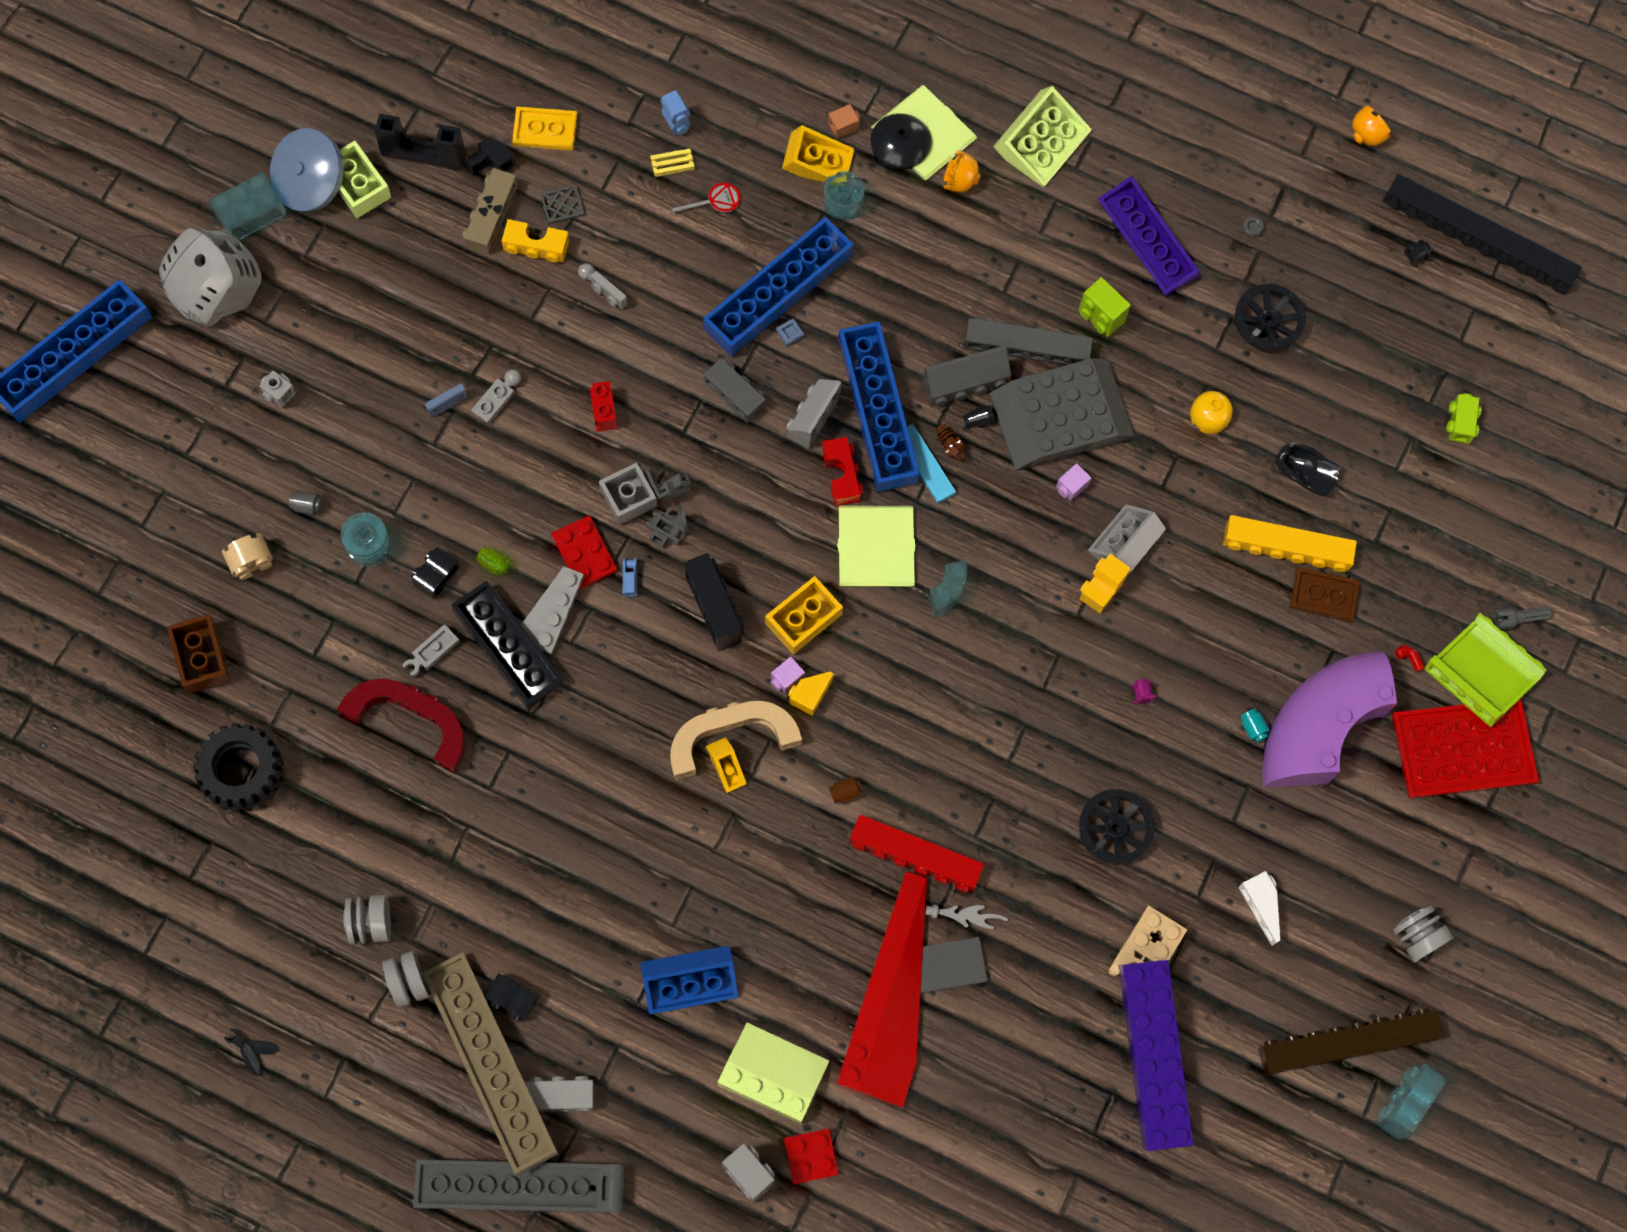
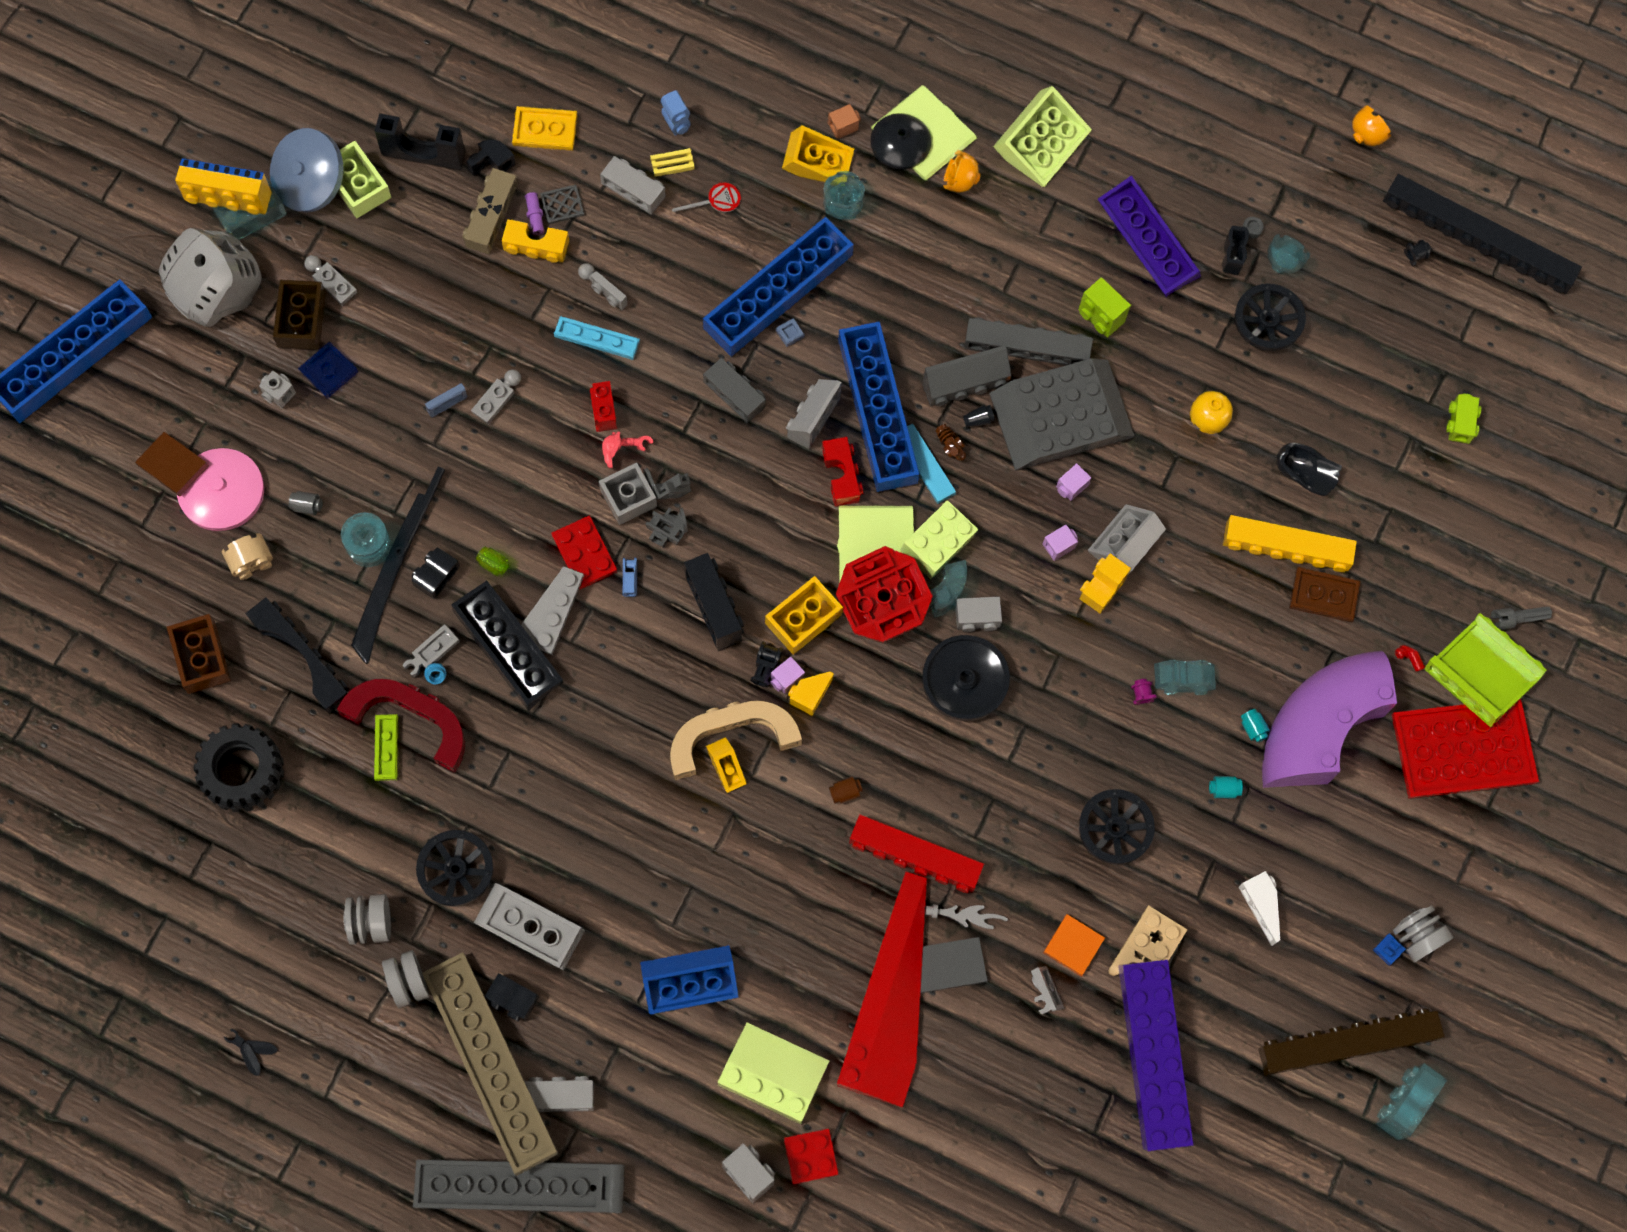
(171, 464): none -> reddish brown tile
(223, 186): none -> yellow brick
(225, 492): none -> bright pink dish
(271, 623): none -> black arch
(299, 314): none -> dark brown brick
(328, 370): none -> clear blue tile
(332, 281): none -> light grey plate
(370, 620): none -> black piece
(386, 748): none -> lime tile
(435, 678): none -> dark azure plate
(450, 864): none -> black wheel
(511, 916): none -> light grey hinge
(534, 214): none -> medium lavender pin
(596, 338): none -> medium azure tile
(613, 444): none -> coral piece
(633, 185): none -> light grey brick
(767, 660): none -> black connector
(878, 573): none -> red piece
(939, 539): none -> yellowish green brick
(965, 678): none -> black dish
(978, 613): none -> light grey brick
(1043, 981): none -> light grey plate
(1060, 542): none -> lavender brick
(1074, 945): none -> orange tile
(1185, 676): none -> clear light blue brick
(1225, 787): none -> teal brick
(1235, 250): none -> black brick
(1286, 254): none -> clear light blue cylinder
(1389, 949): none -> blue tile

